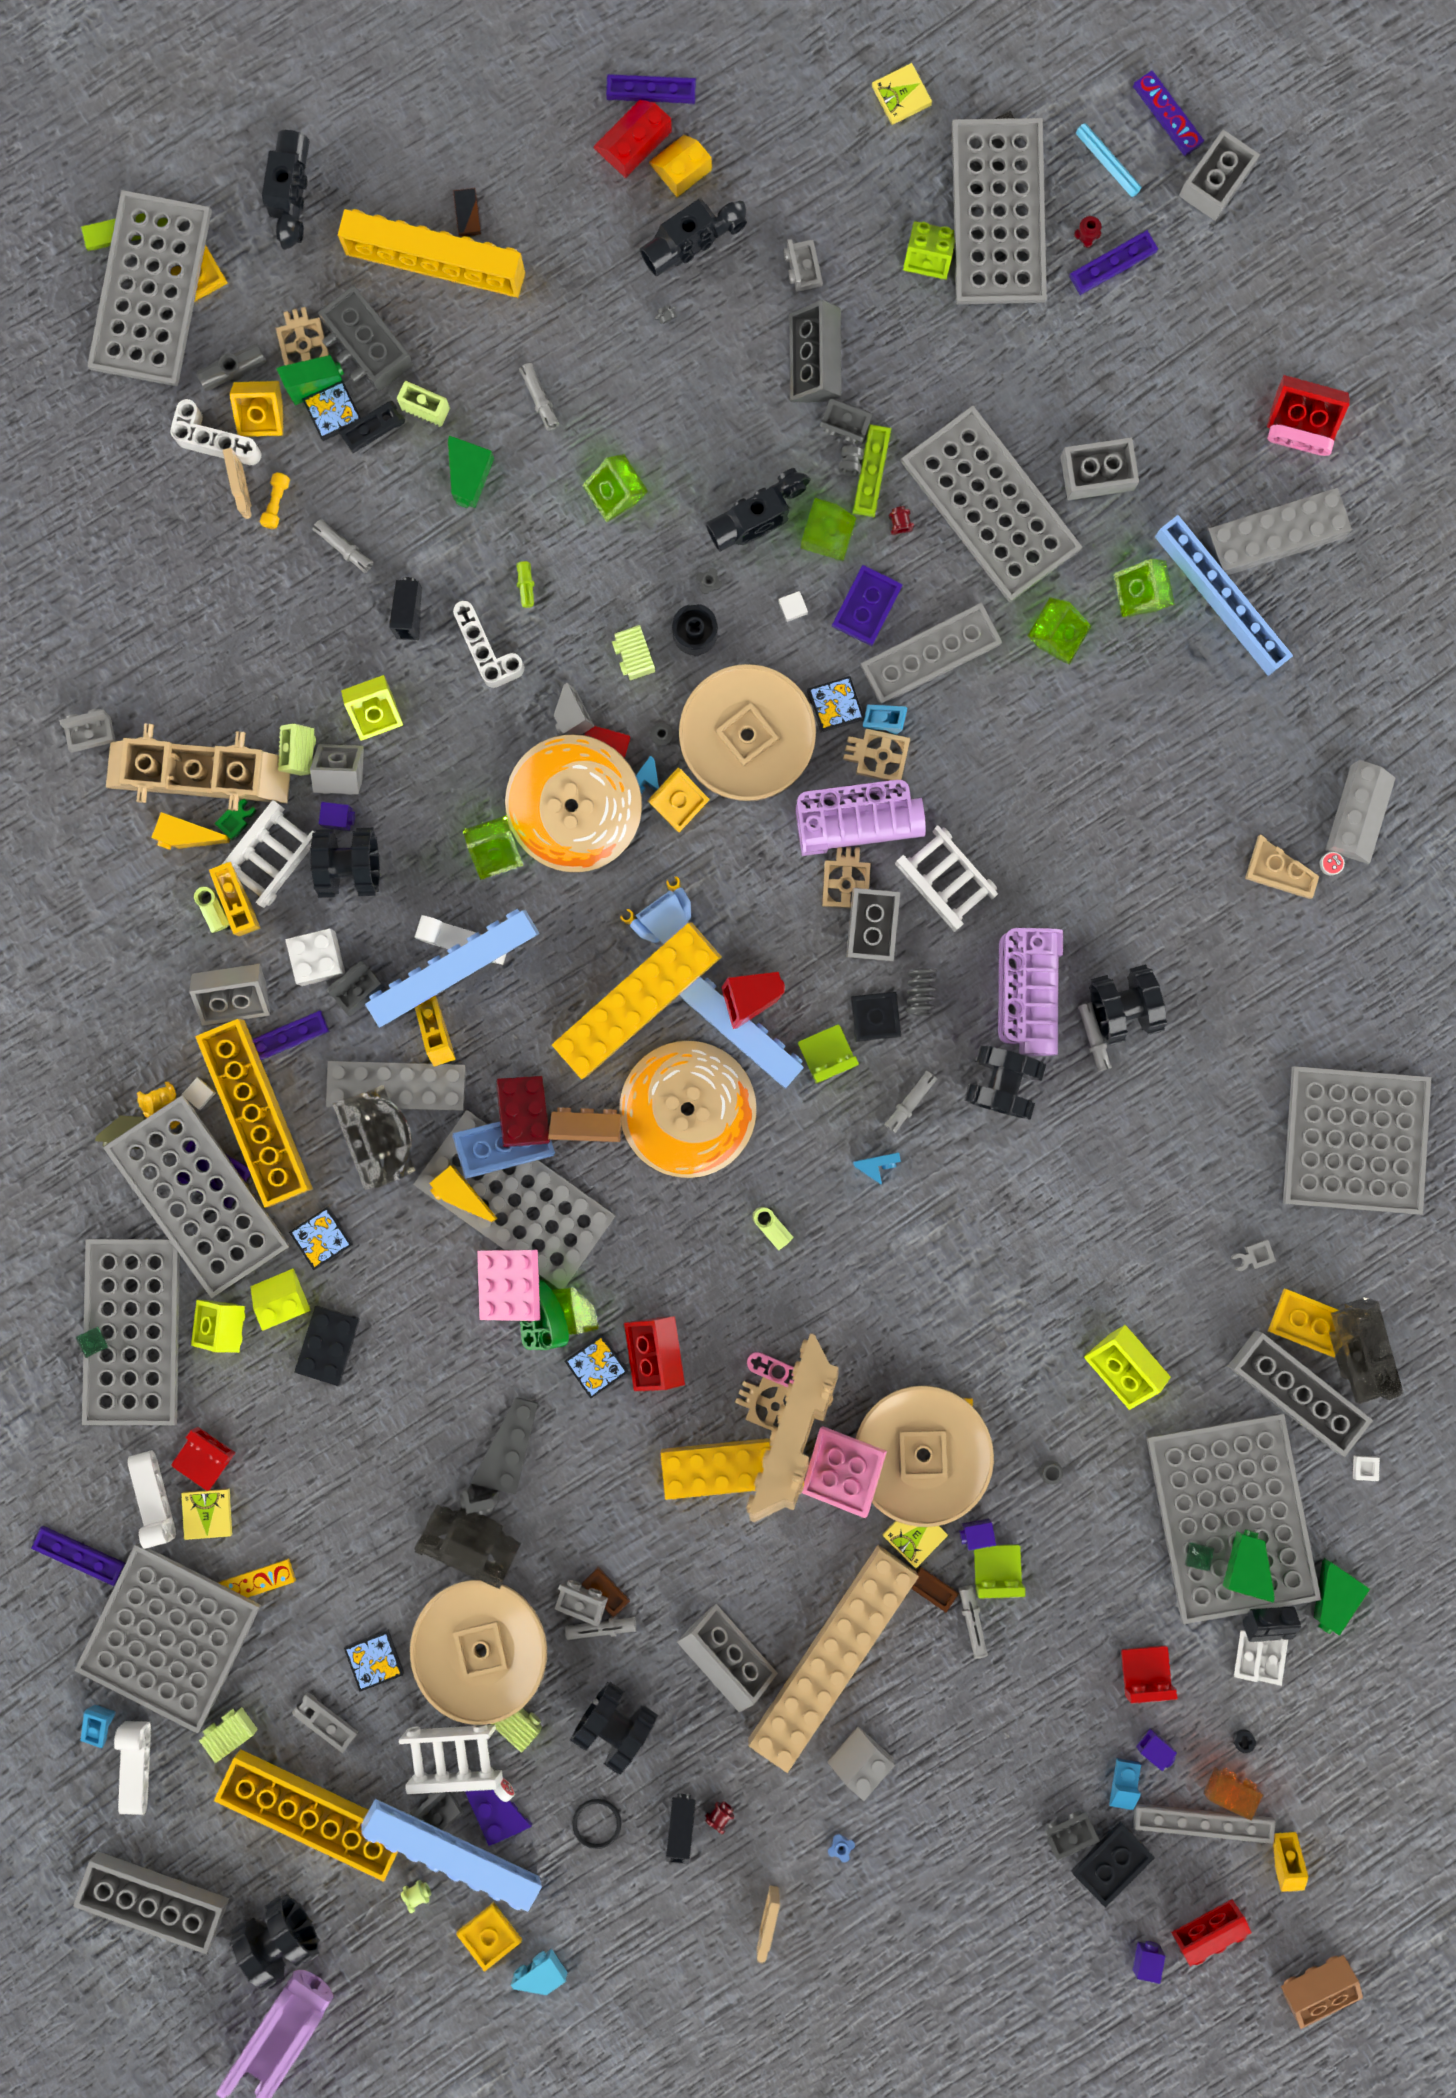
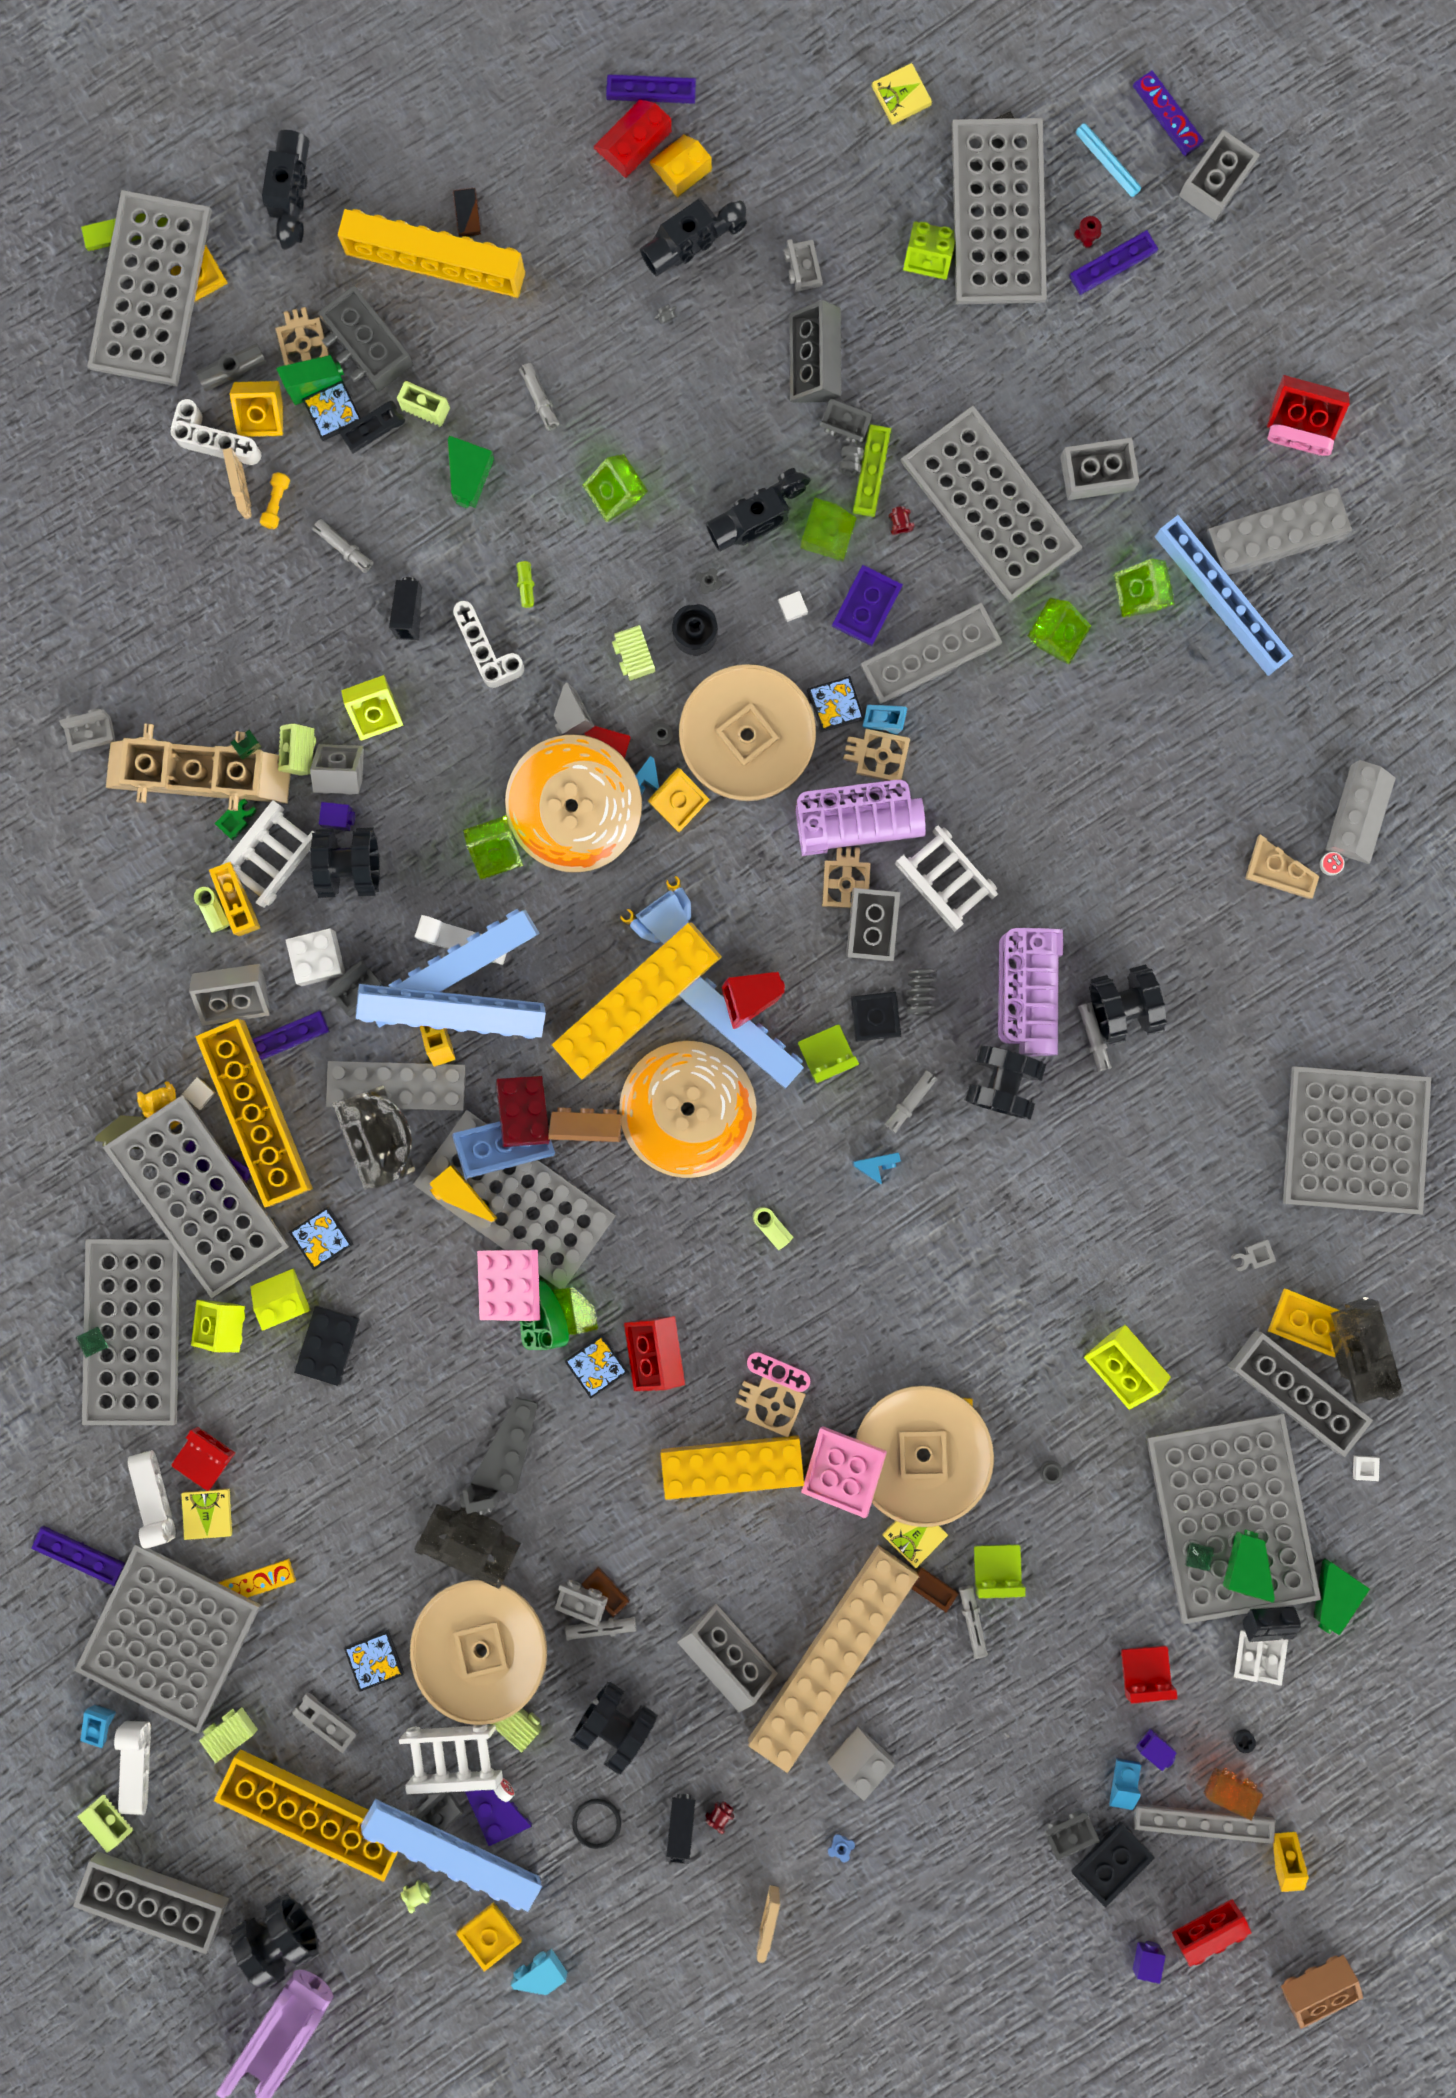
(105, 1823): none -> yellowish green brick
(183, 834): yellow slope -> none
(246, 746): none -> dark green piece
(450, 1011): none -> light blue brick
(785, 1463): tan piece -> none
(977, 1534): dark purple brick -> none

